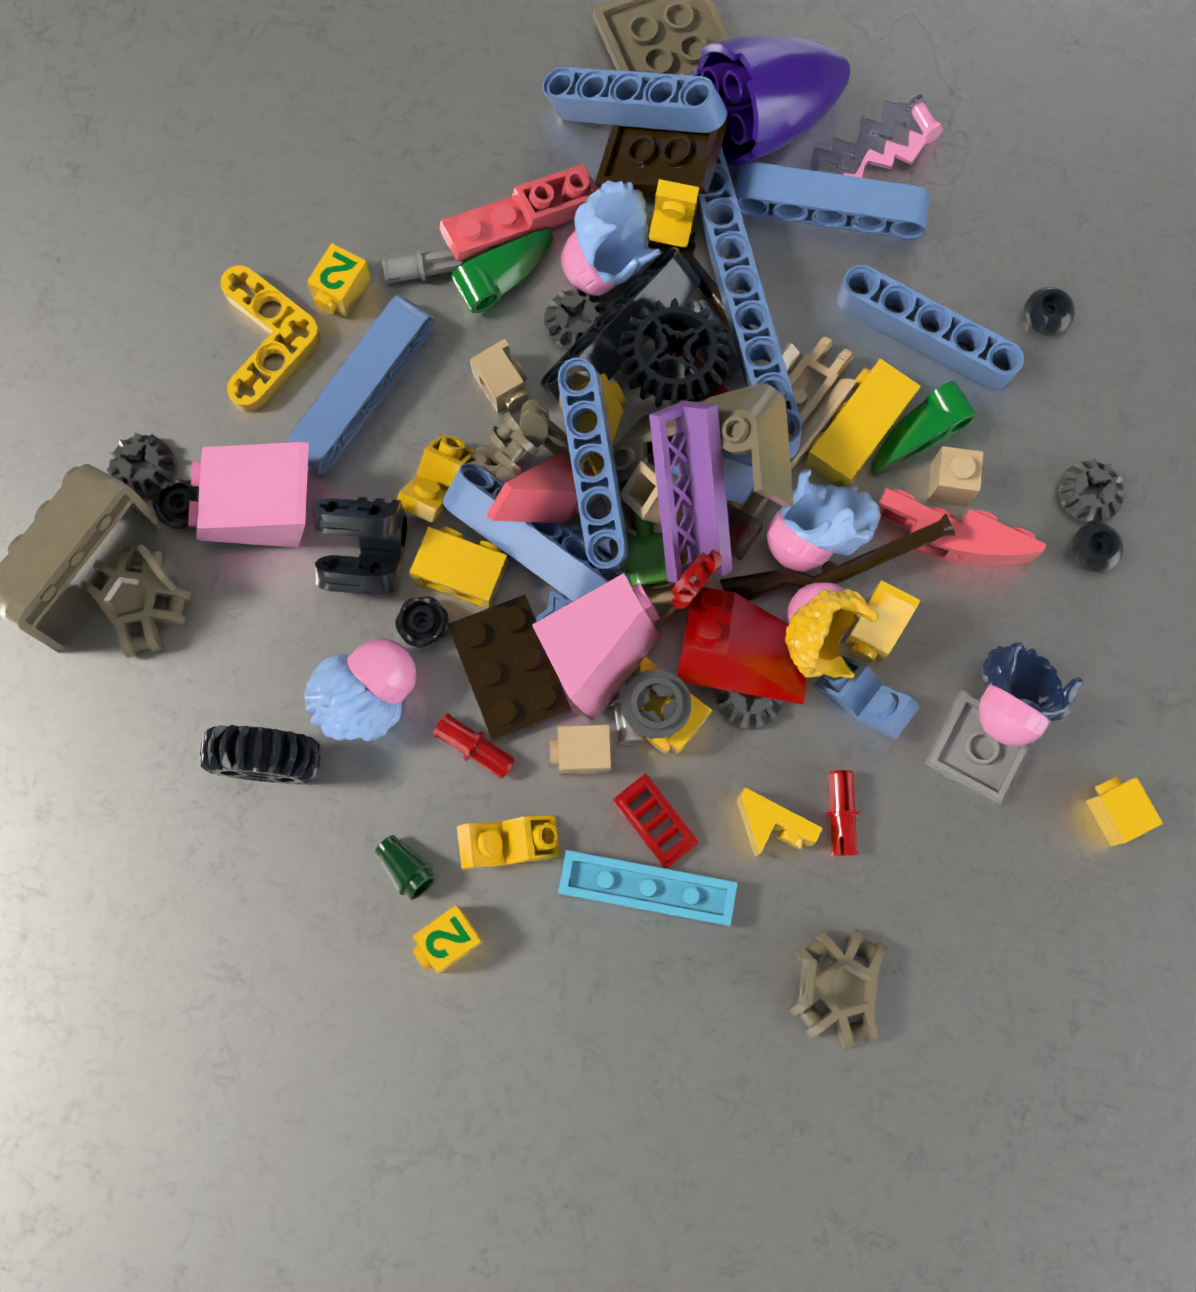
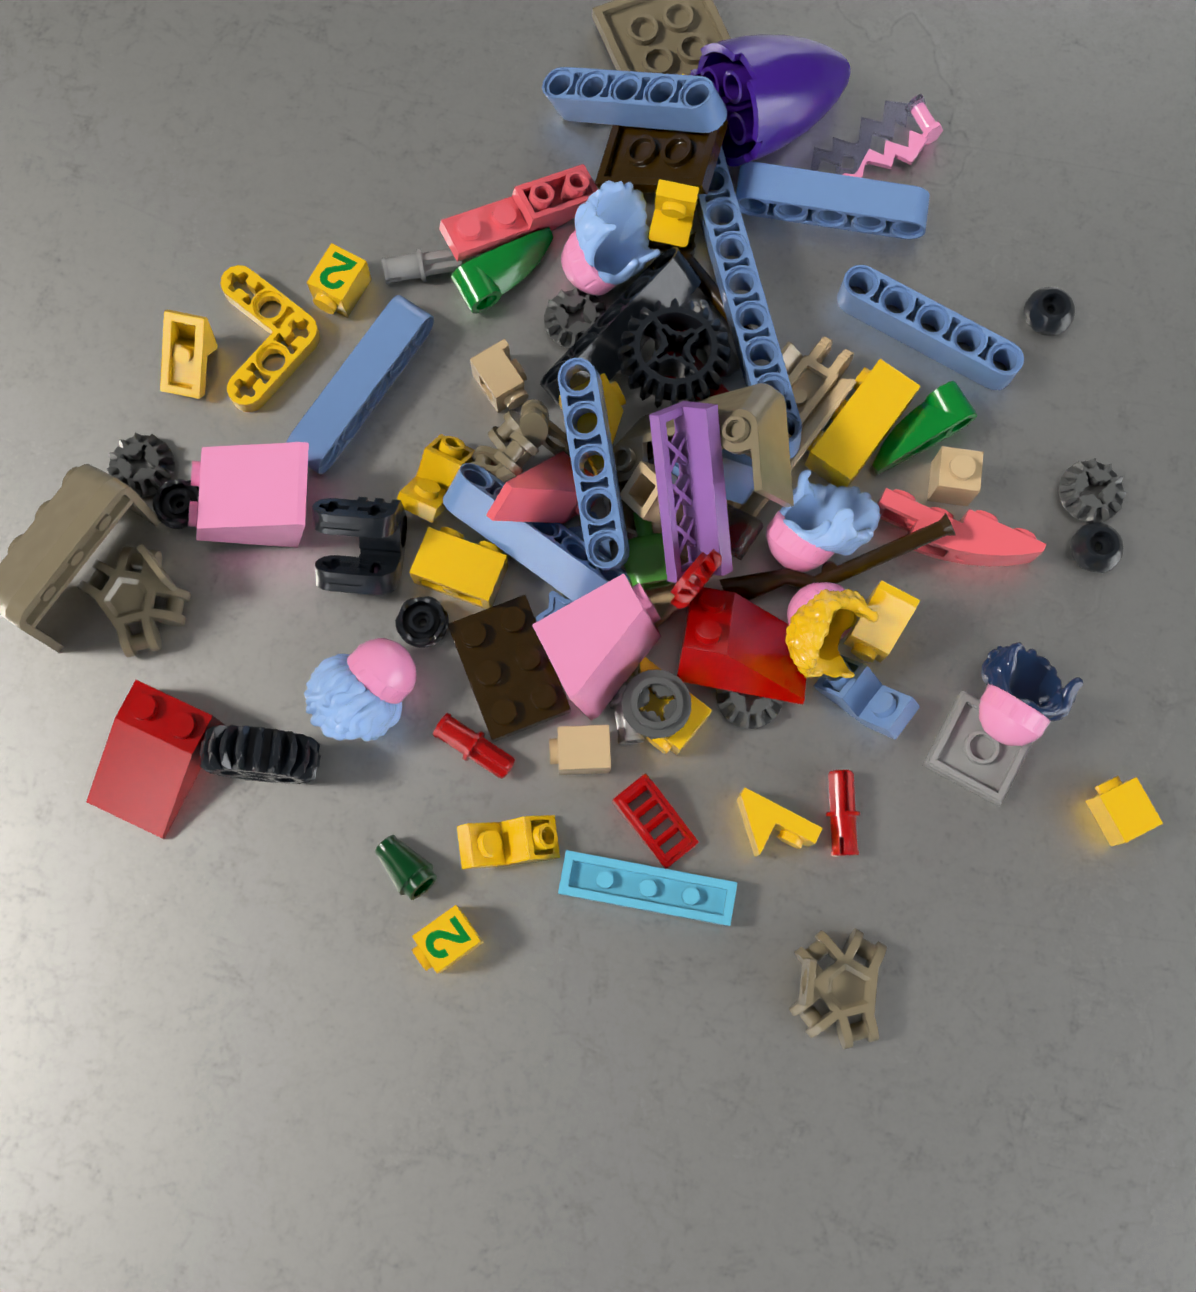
(150, 759): none -> slope
(184, 353): none -> yellow slope

